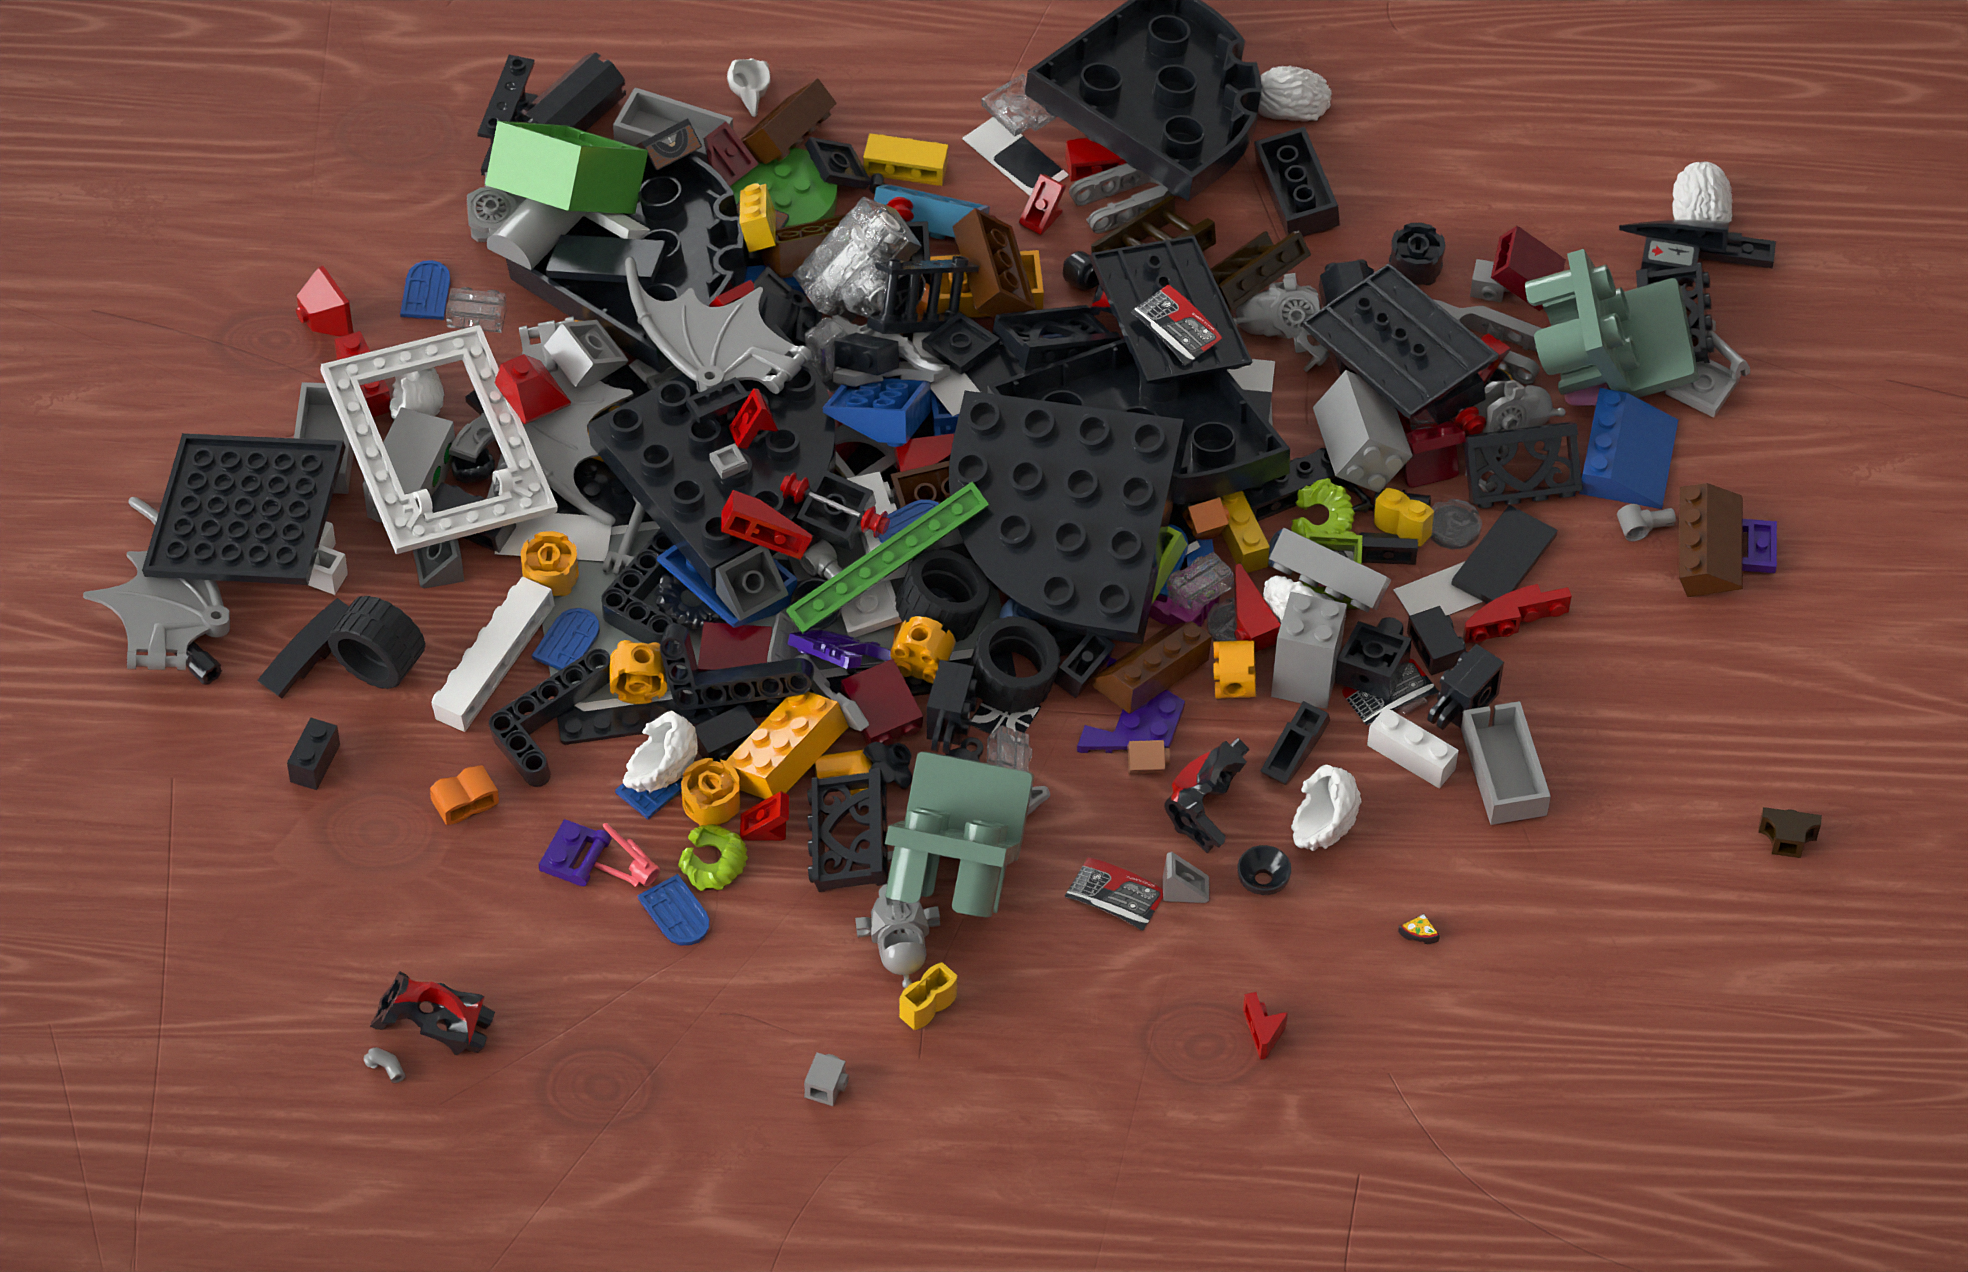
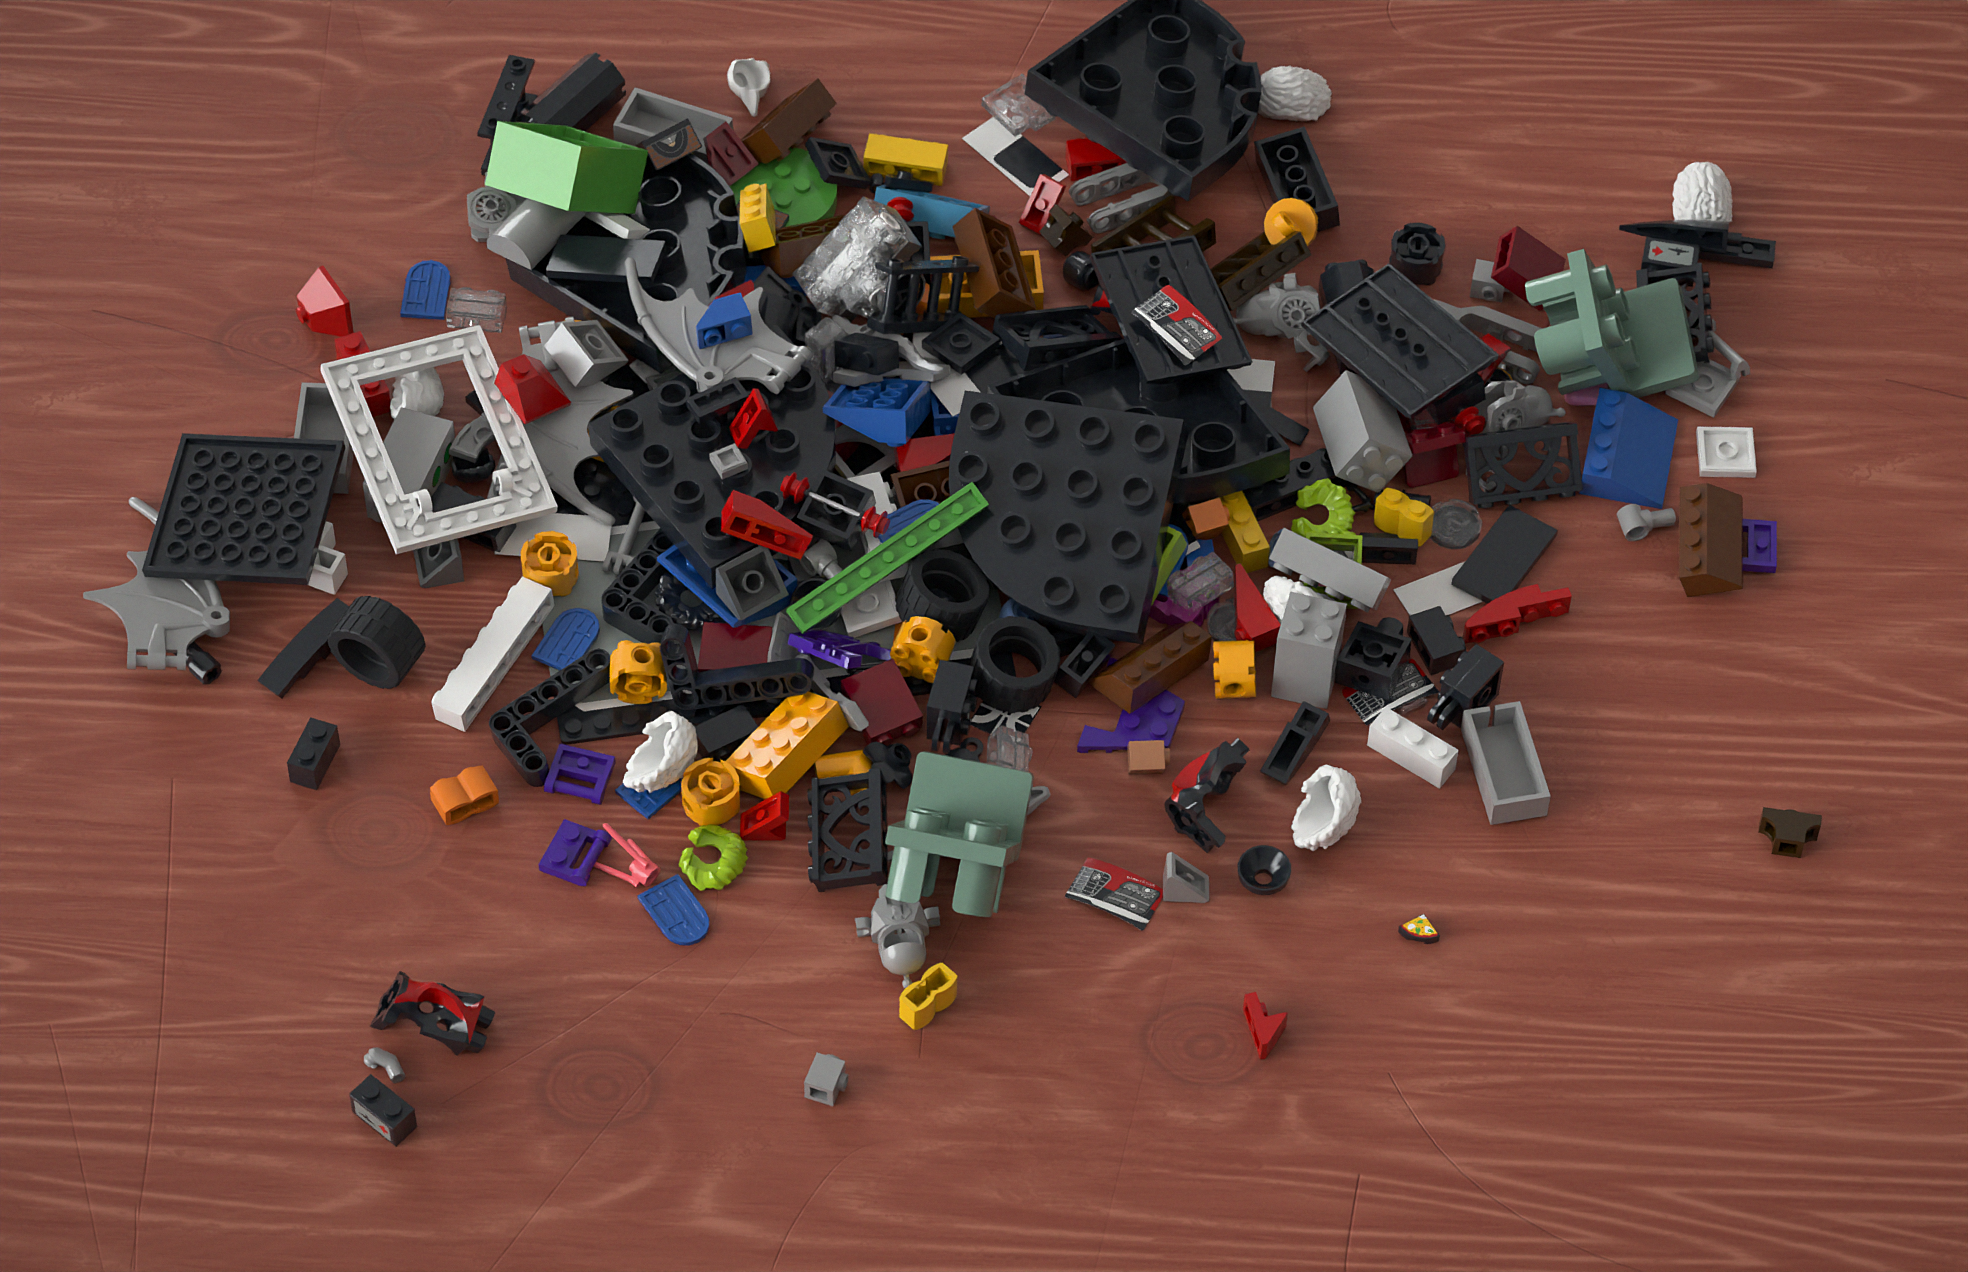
(383, 1110): none -> black brick
(580, 765): none -> dark purple plate
(724, 321): none -> blue slope
(905, 181): none -> black plate
(1065, 230): none -> dark brown brick
(1286, 426): none -> black sticker
(1290, 216): none -> light orange tile
(1726, 452): none -> white tile

